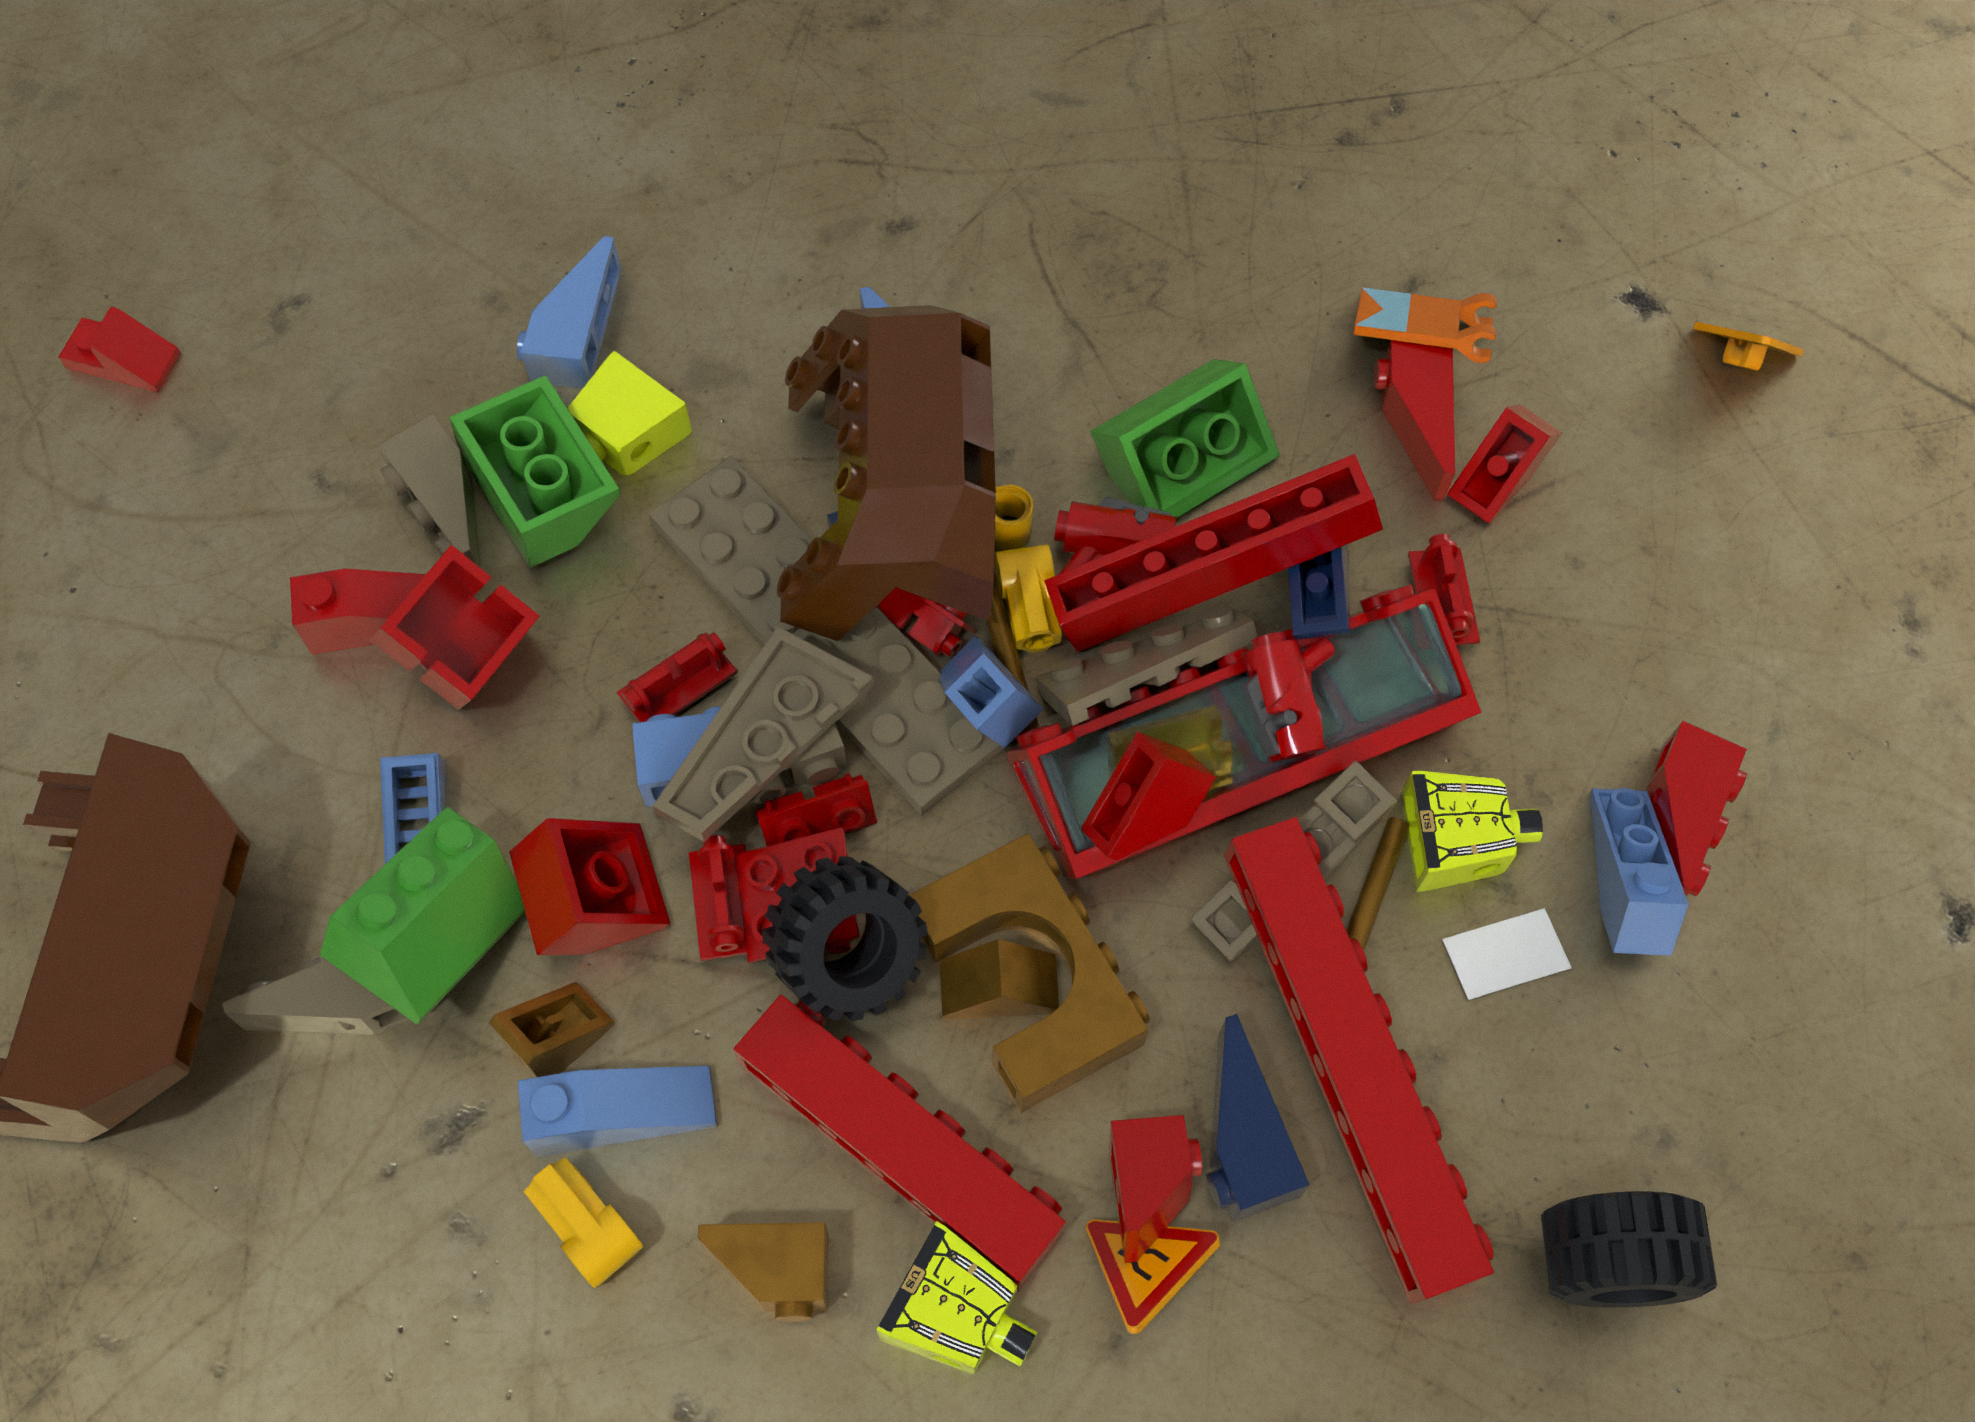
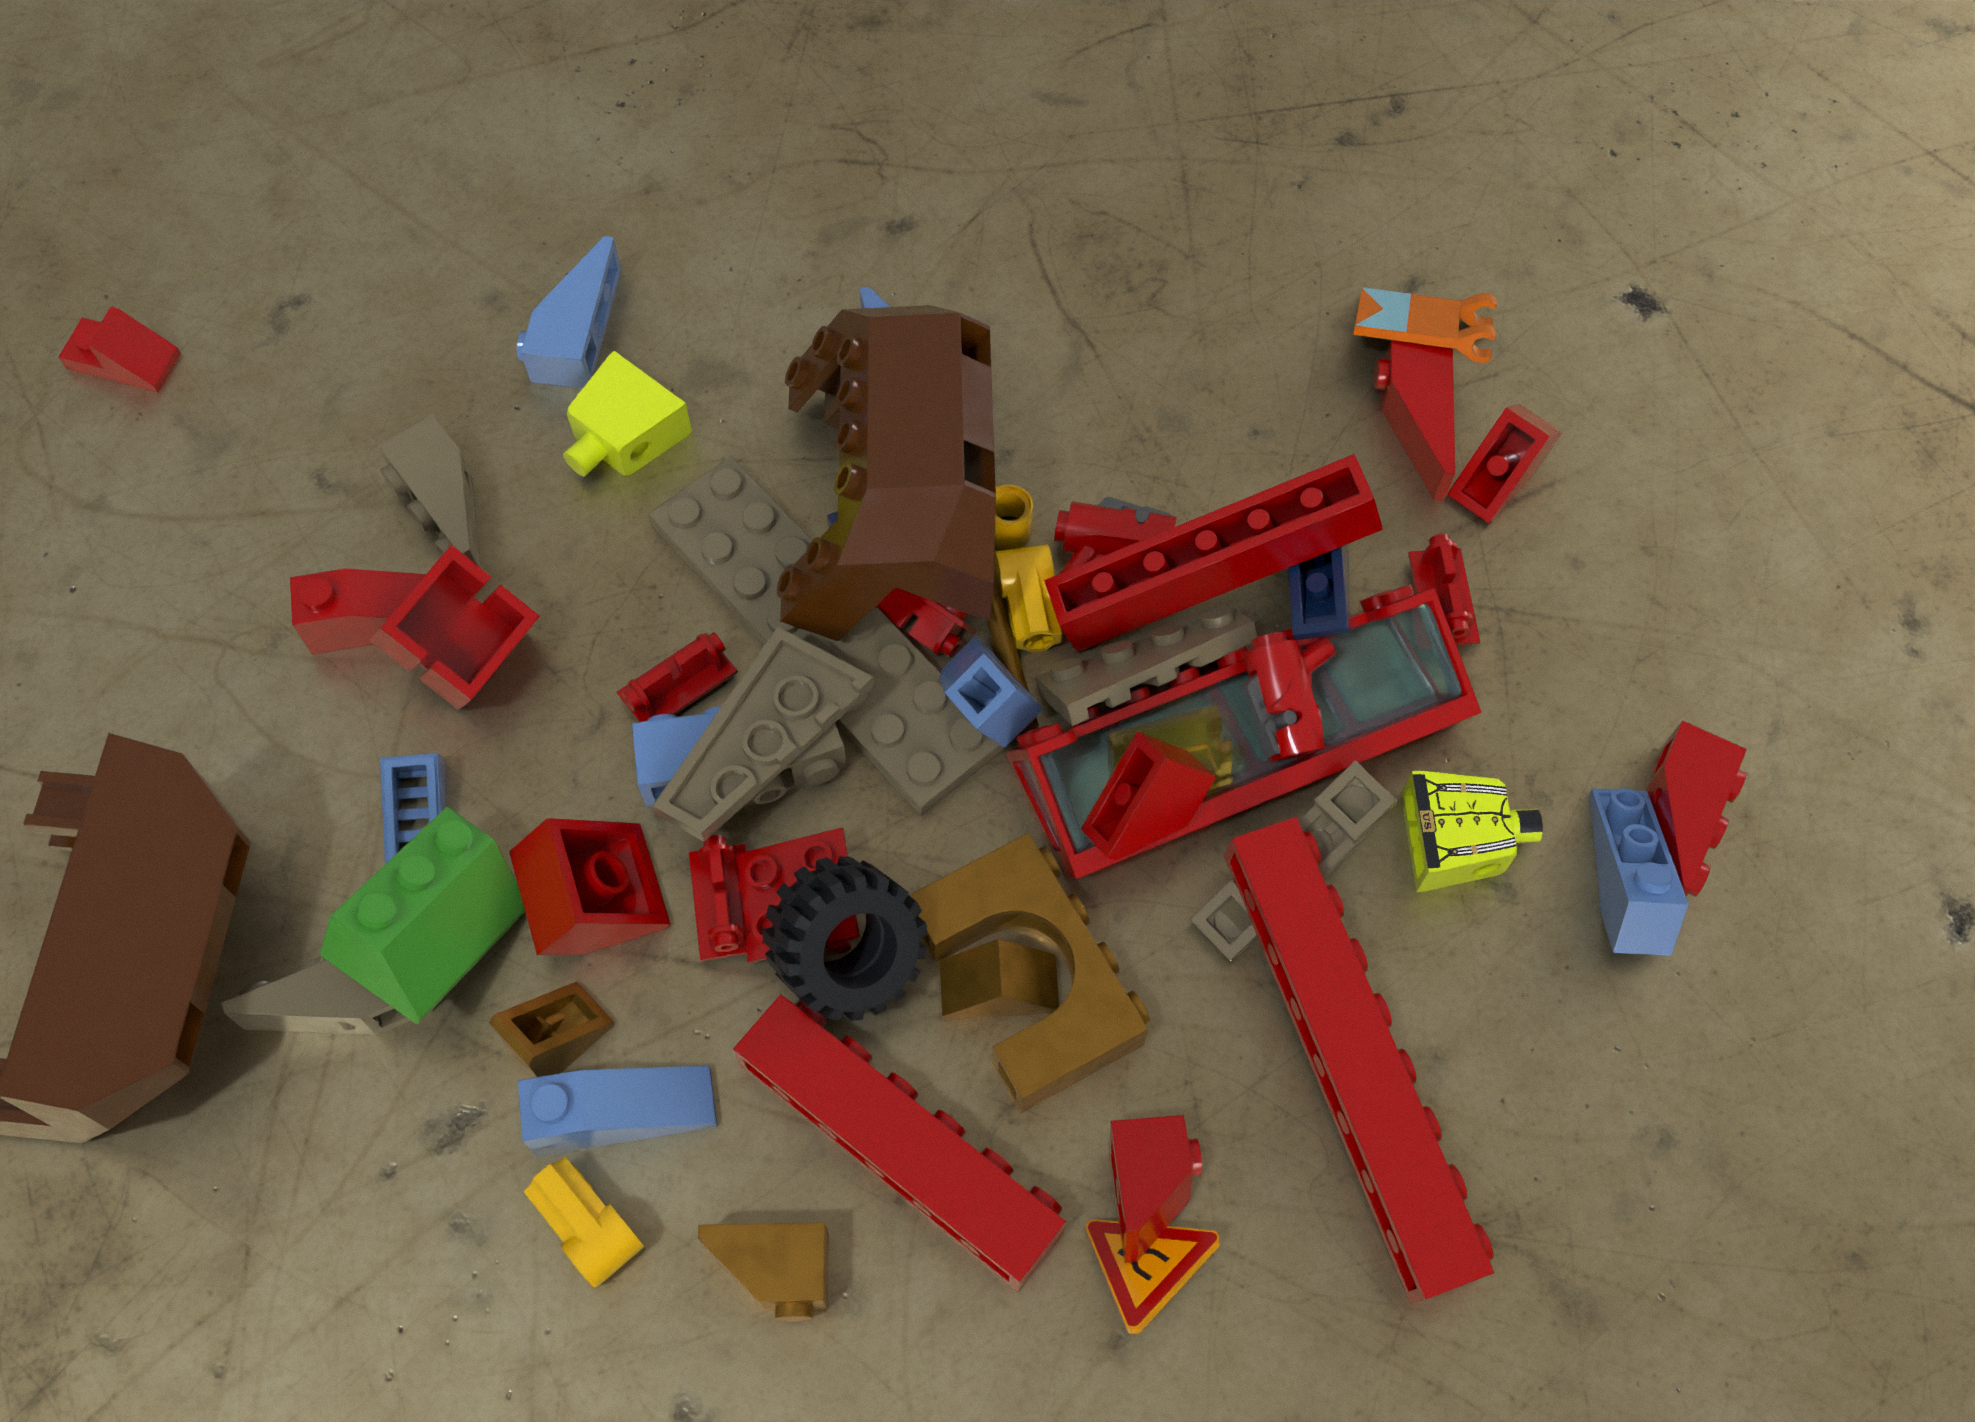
(535, 468): bright green slope -> none
(835, 805): red hinge -> none
(955, 1307): neon yellow torso -> none
(1188, 439): bright green slope -> none
(1250, 1146): dark blue slope -> none
(1377, 880): pearl gold bar -> none
(1506, 953): white sticker -> none
(1628, 1249): black tyre -> none
(1747, 348): light orange piece -> none

